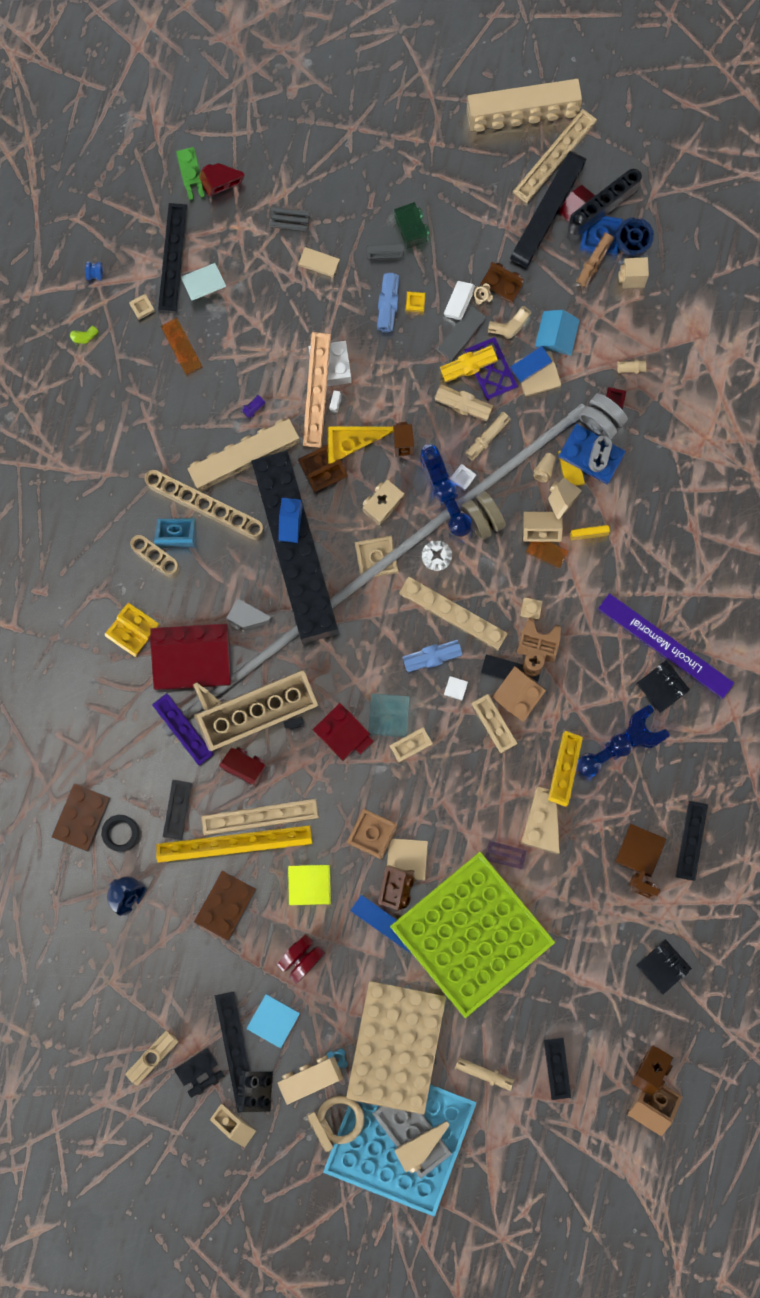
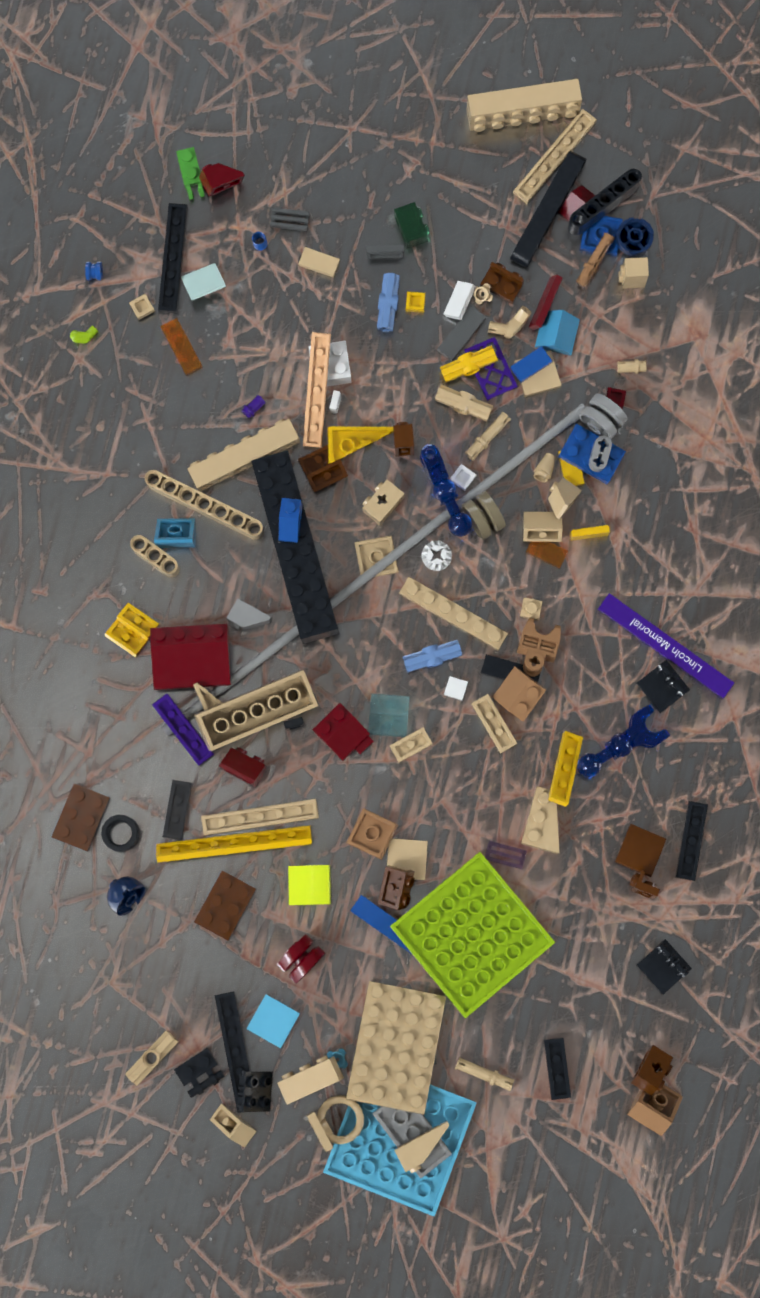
(262, 246): none -> blue piece
(545, 302): none -> dark red tile

